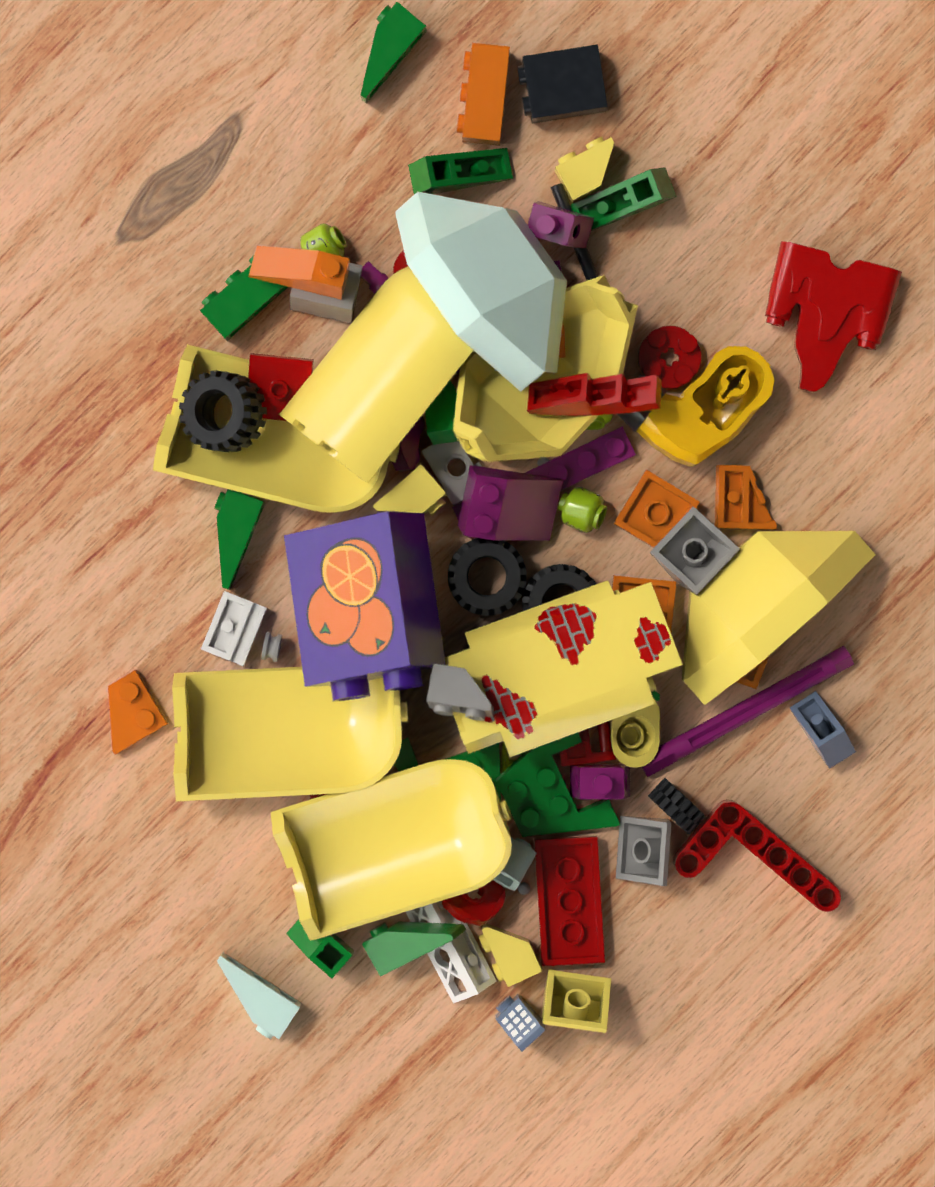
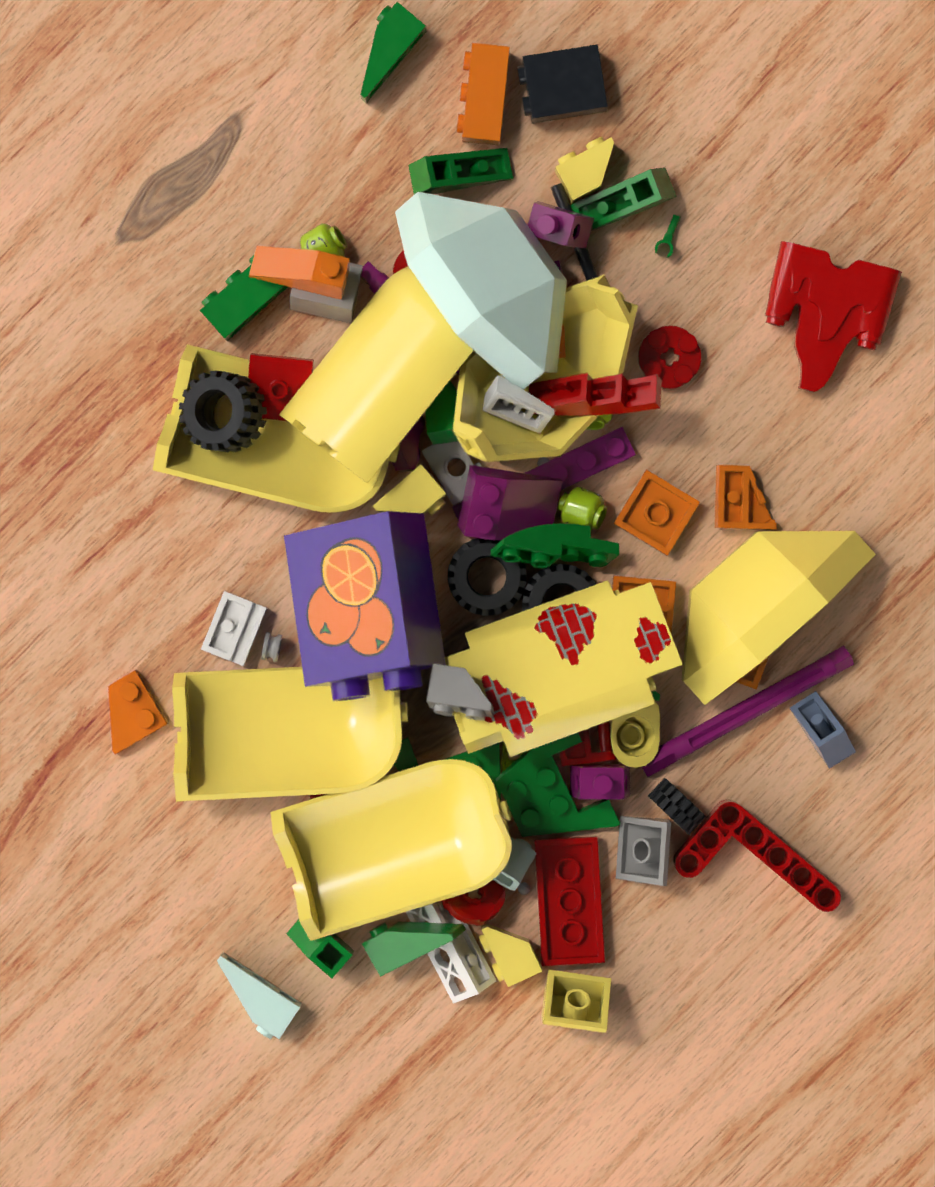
(235, 526): green slope -> none
(503, 393): none -> white slope
(519, 1021): sand blue slope -> none
(548, 542): none -> green slope
(668, 237): none -> green hand
(694, 551): light grey slope -> none
(709, 409): yellow piece -> none

